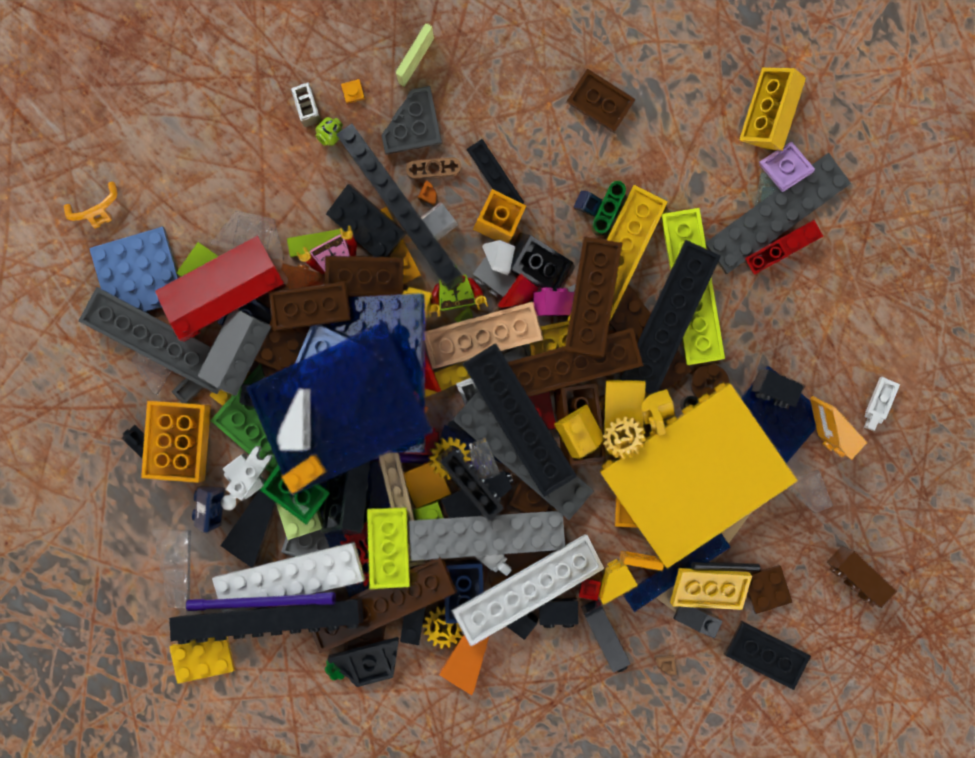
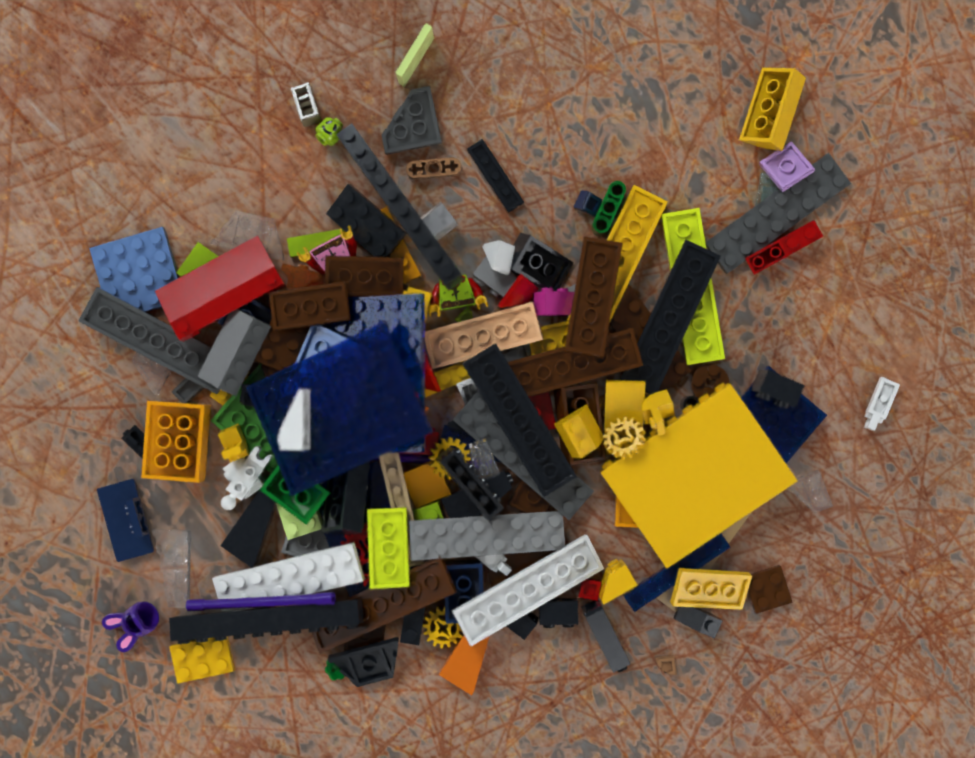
(90, 213): light orange piece -> none
(125, 520): none -> dark blue bracket
(135, 622): none -> dark purple piece
(208, 508): dark blue slope -> none
(233, 443): none -> yellow brick
(303, 474): light orange plate -> none
(352, 91): light orange plate -> none
(428, 194): orange tile -> none
(499, 217): light orange slope -> none
(600, 100): reddish brown plate -> none
(641, 560): light orange tile -> none
(725, 566): black bar -> none
(767, 655): black tile -> none
(836, 430): light orange slope -> none
(860, 577): reddish brown brick -> none

